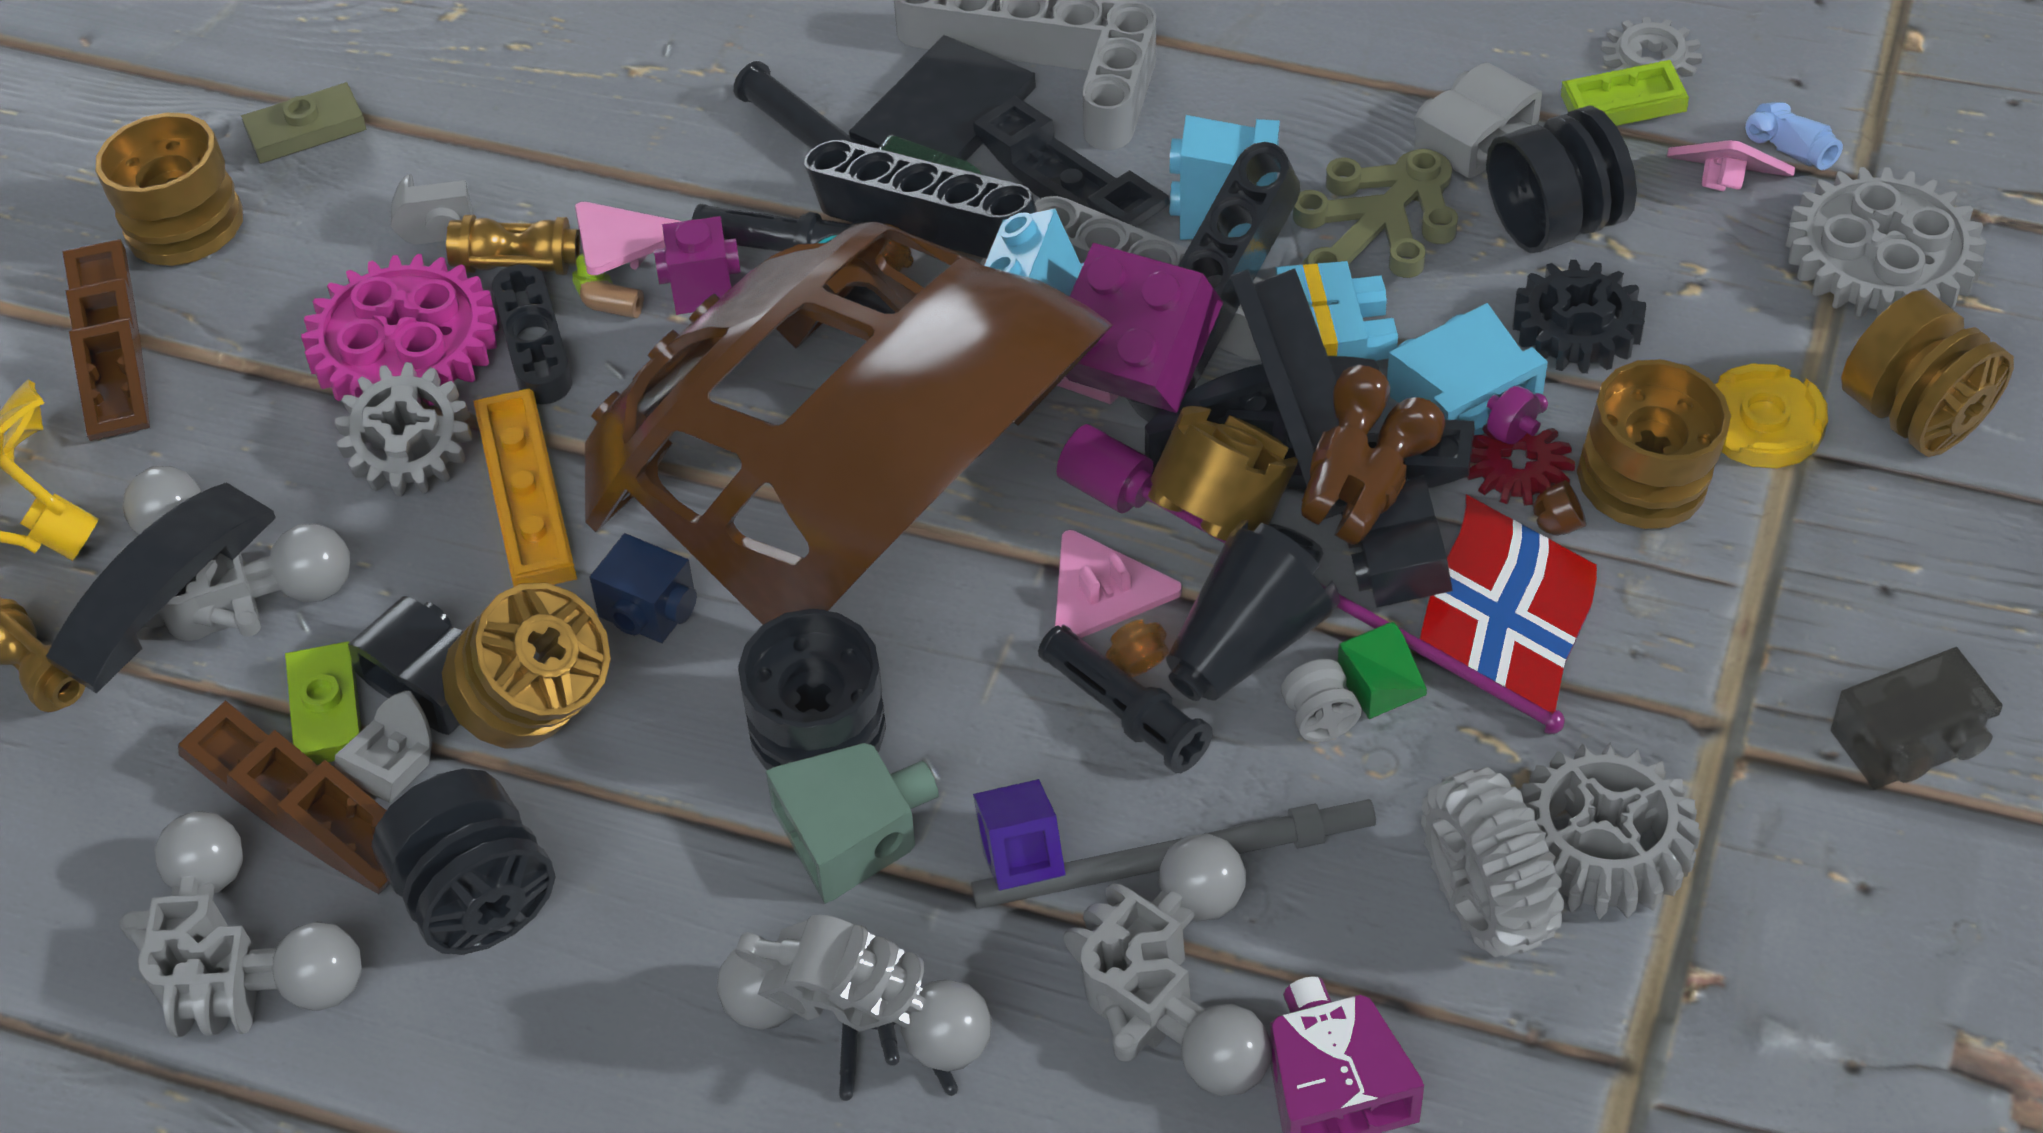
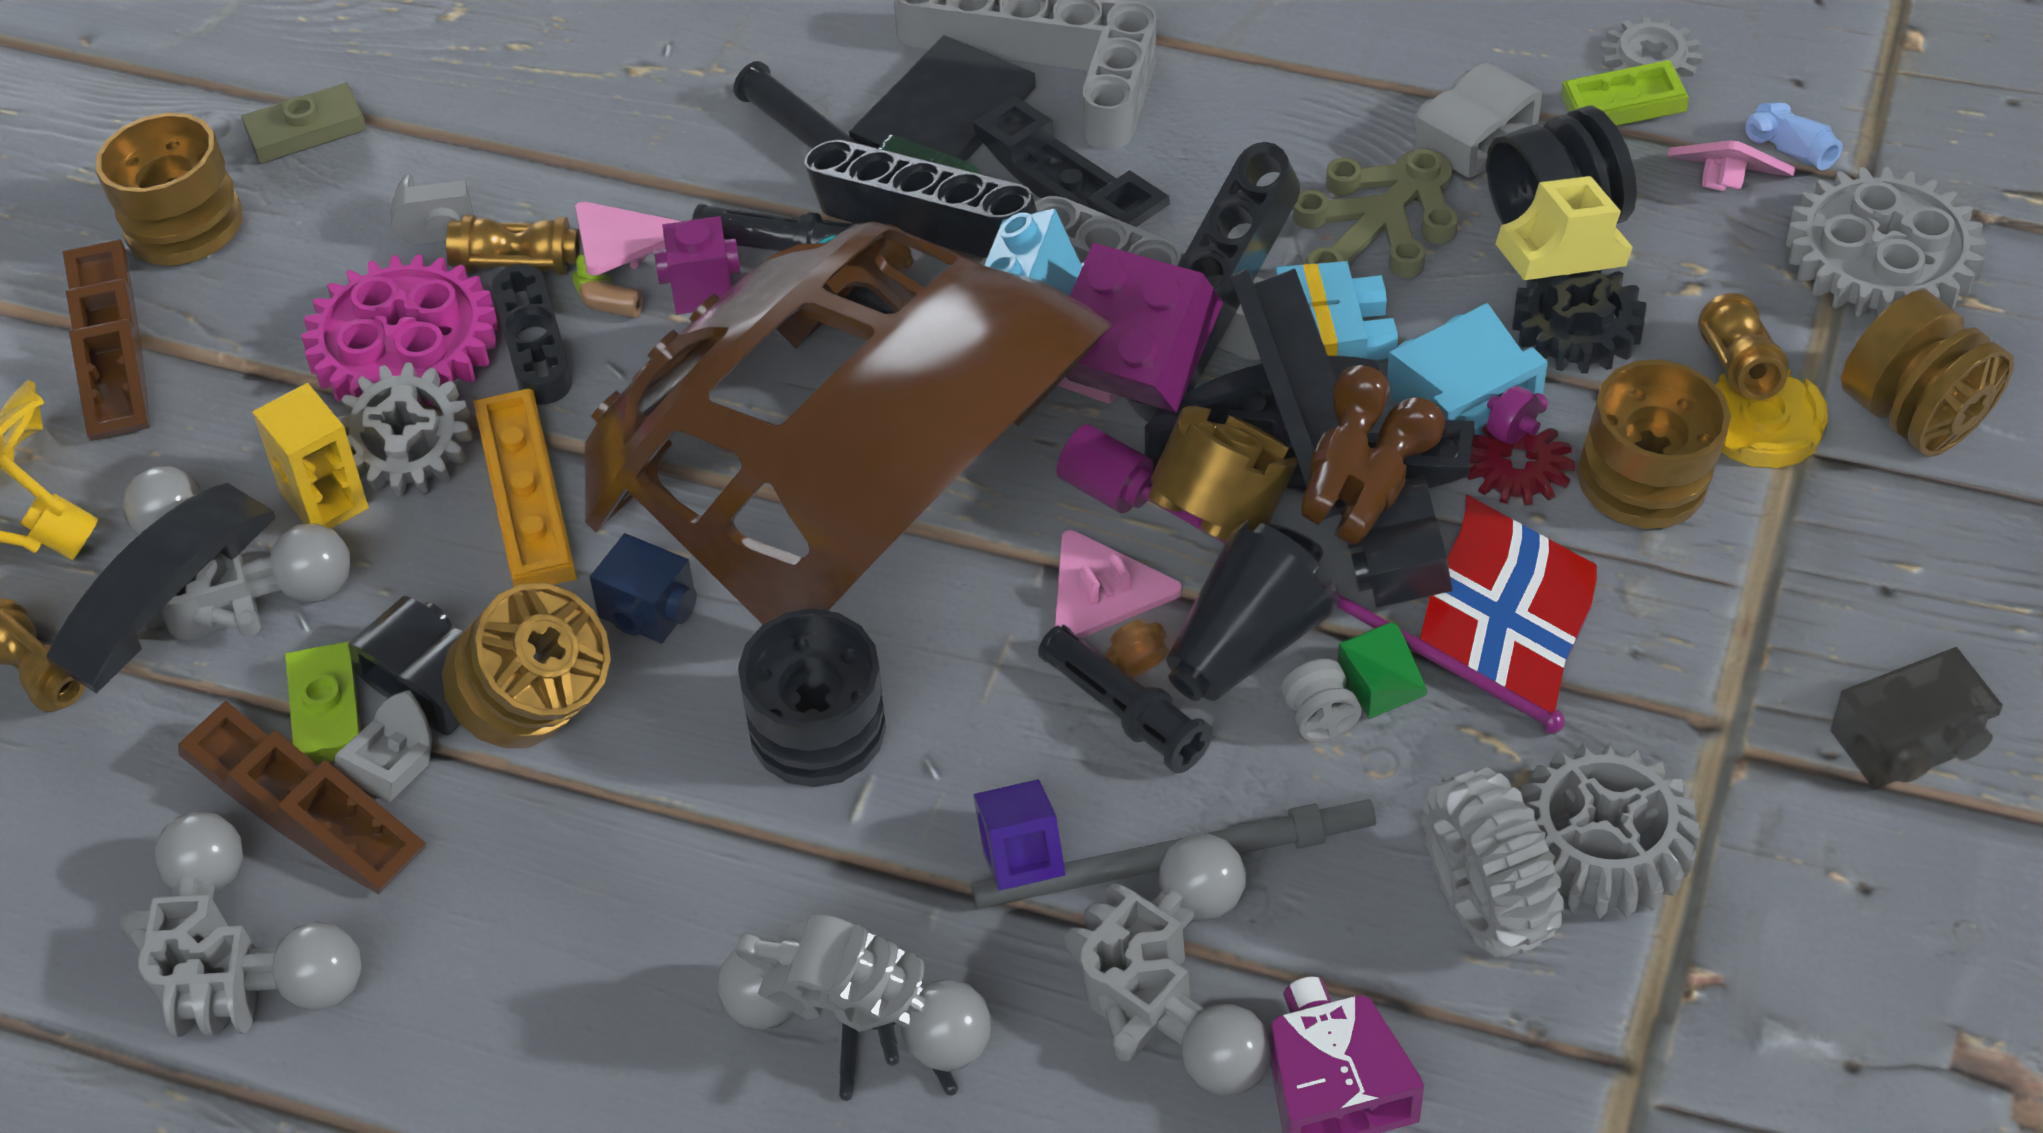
(311, 458): none -> yellow brick
(463, 861): black wheel -> none
(848, 813): sand green torso -> none
(1204, 163): medium azure hips -> none
(1559, 510): reddish brown hinge -> none
(1565, 232): none -> light yellow brick
(1743, 346): none -> pearl gold piece

